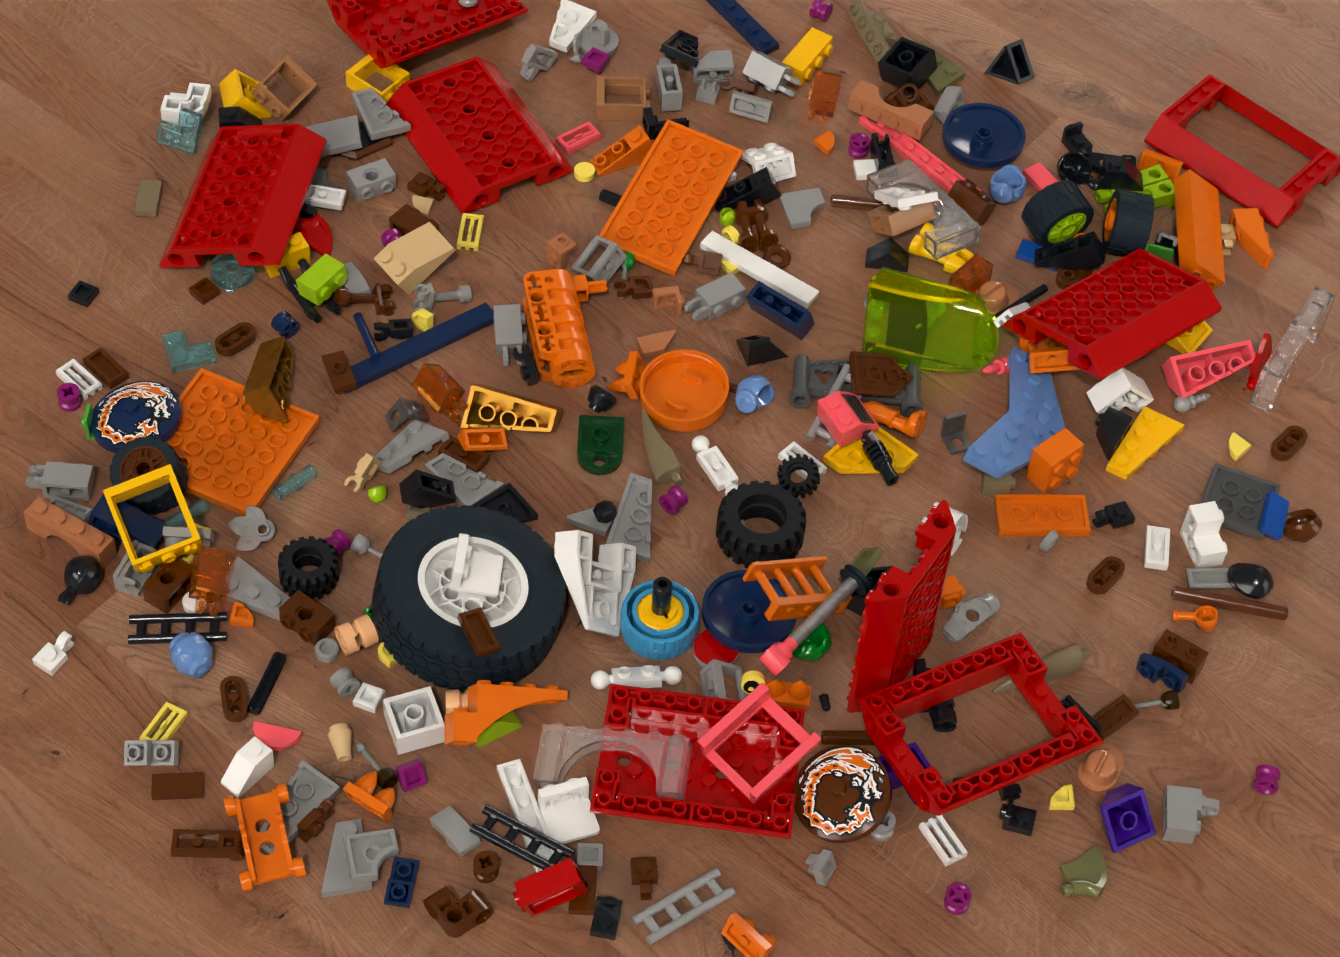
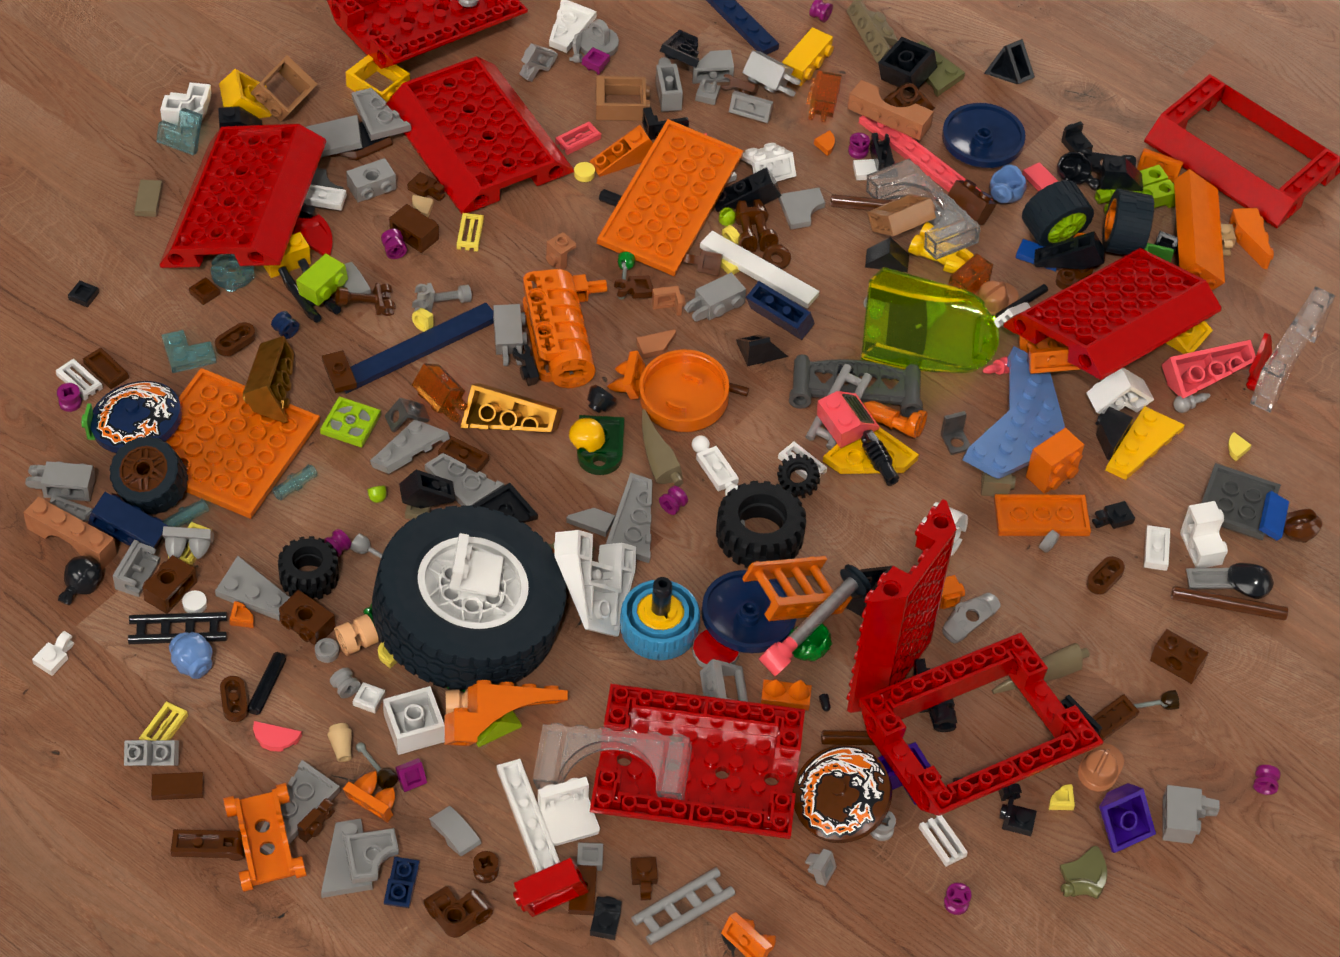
(142, 485): yellow window -> none
(209, 578): clear orange hinge -> none
(248, 529): light grey plate -> none
(248, 767): white slope -> none
(350, 422): none -> lime piece
(365, 471): tan plate -> none
(366, 336): dark blue bar -> none
(395, 328): black plate -> none
(414, 256): tan slope -> none
(479, 632): reddish brown tile -> none
(483, 439): orange slope -> none
(518, 827): black bar -> none
(587, 434): none -> yellow hair
(605, 265): light grey tile -> none
(605, 511): black tile -> none
(642, 677): white plate -> none
(735, 719): coral piece -> none
(751, 680): light yellow tile -> none
(753, 393): medium blue hair -> none
(866, 560): olive tile -> none
(876, 374): reddish brown tile -> none
(903, 197): white wing -> none
(949, 101): light grey slope -> none
(1157, 668): dark blue slope -> none
(1205, 617): orange bar -> none
(1285, 446): reddish brown plate -> none

